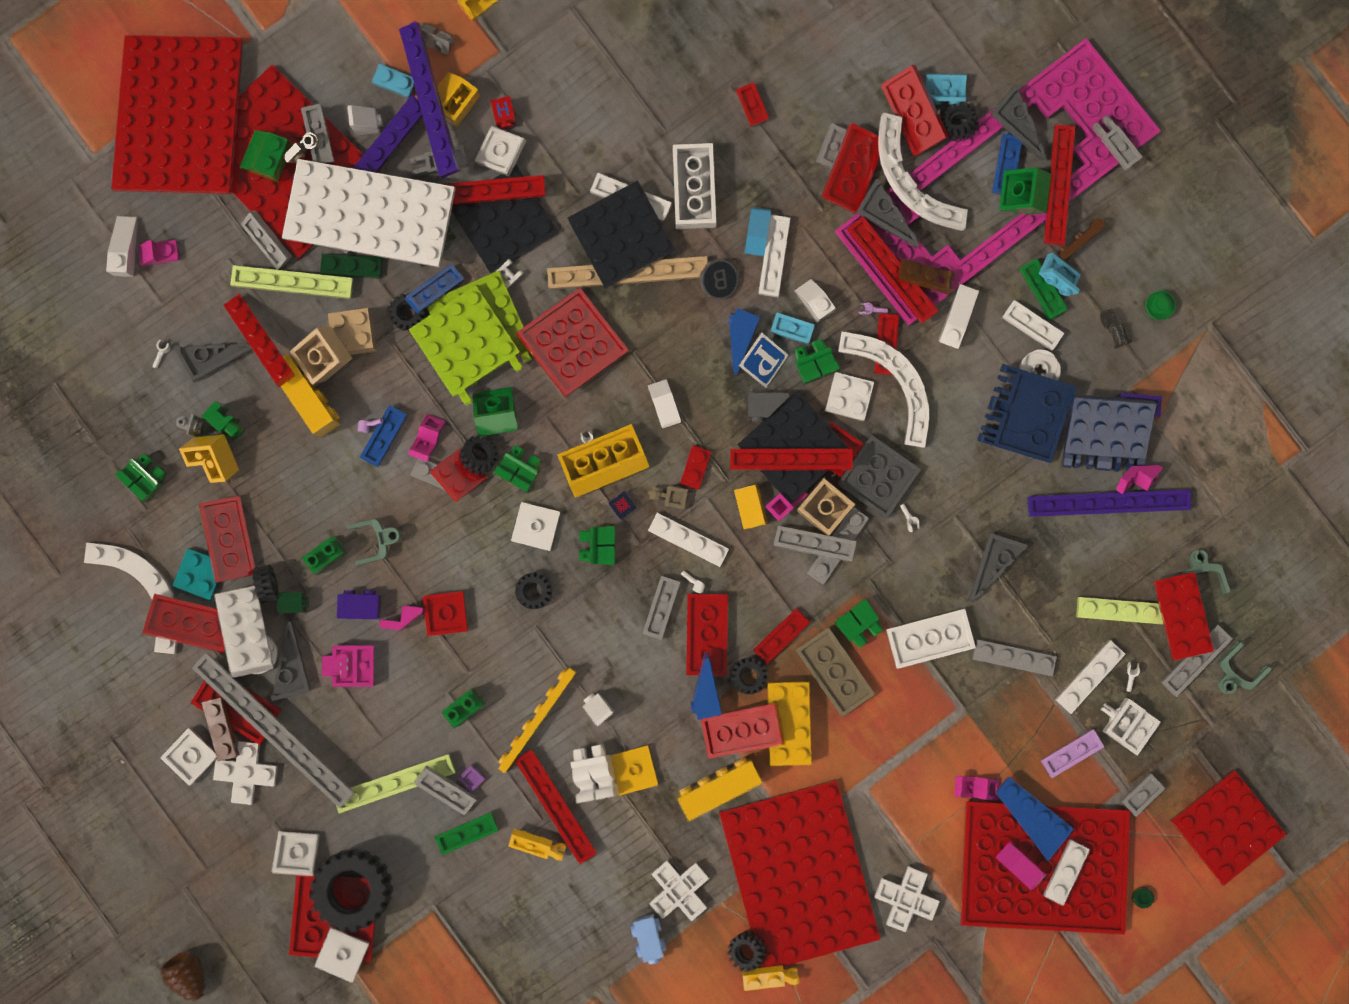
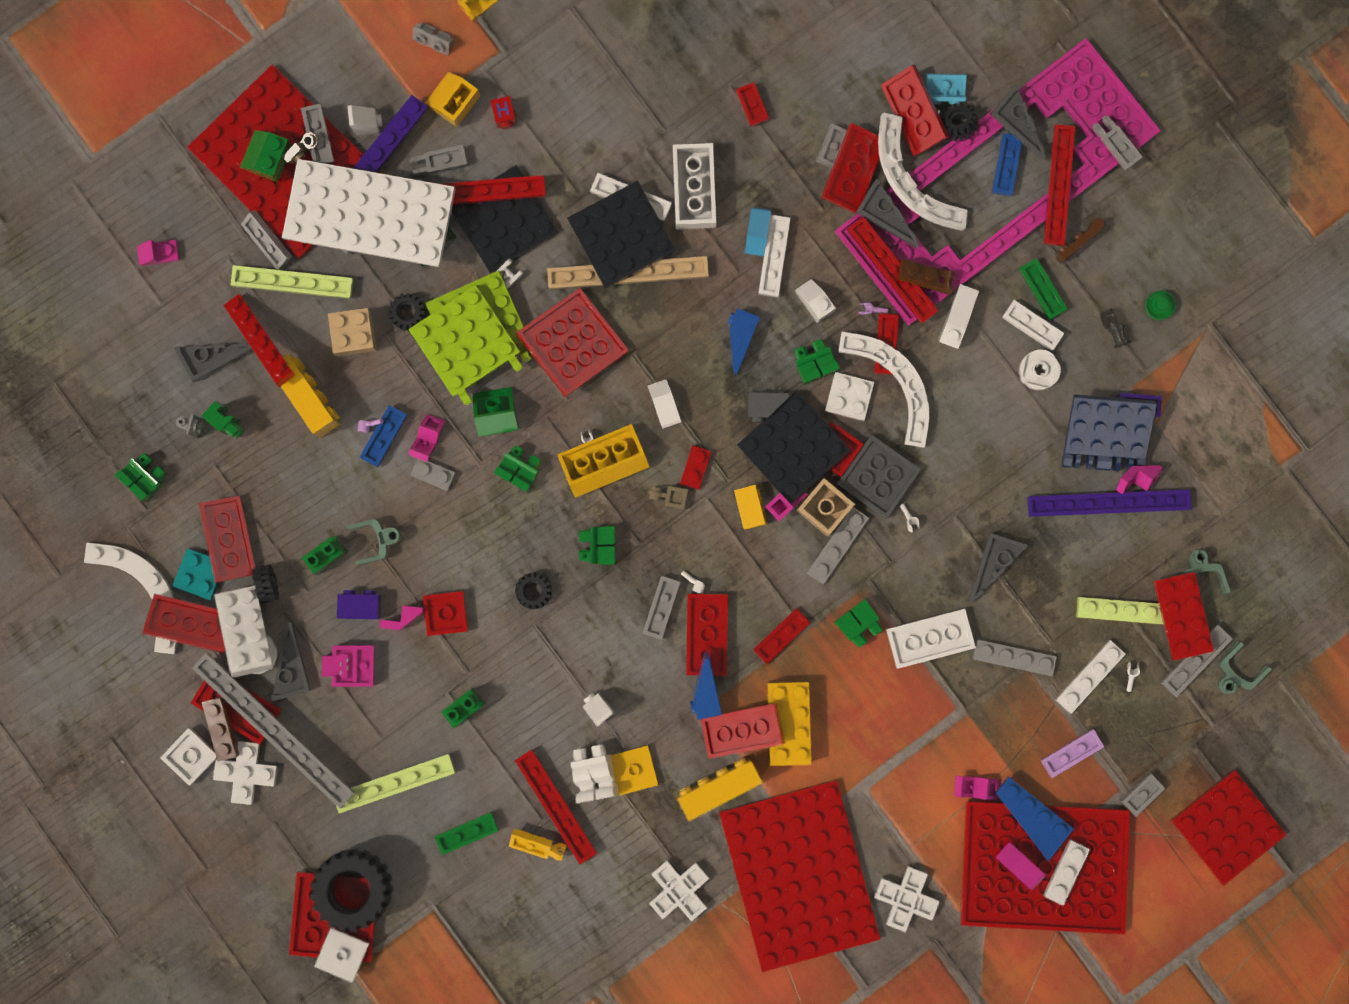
(122, 247): white slope -> none
(161, 352): white hand -> none
(177, 114): red plate -> none
(184, 975): reddish brown piece -> none
(211, 453): yellow brick -> none
(292, 602): dark green brick -> none
(296, 853): white plate -> none
(320, 354): tan brick -> none
(351, 266): dark green plate -> none
(393, 81): medium azure plate -> none
(429, 99): dark purple plate -> none
(434, 288): blue plate -> none
(445, 790): light grey plate -> none
(455, 478): red plate -> none
(471, 778): medium lavender tile -> none
(474, 464): black tyre -> none
(500, 151): white plate -> none
(531, 726): yellow plate -> none
(535, 526): white plate -> none
(622, 505): tile -> none
(650, 944): light blue brick -> none
(688, 539): white plate -> none
(719, 279): black tile -> none
(755, 944): black tyre -> none
(761, 679): black tyre -> none
(763, 360): piece -> none
(769, 977): yellow plate -> none
(791, 459): red plate -> none
(792, 328): medium azure plate -> none
(815, 544): light grey plate -> none
(835, 672): dark tan plate -> none
(1025, 191): green slope -> none
(1030, 415): dark blue hinge -> none
(1060, 275): medium azure bracket -> none
(1130, 725): white plate -> none
(1142, 897): dark green tile -> none

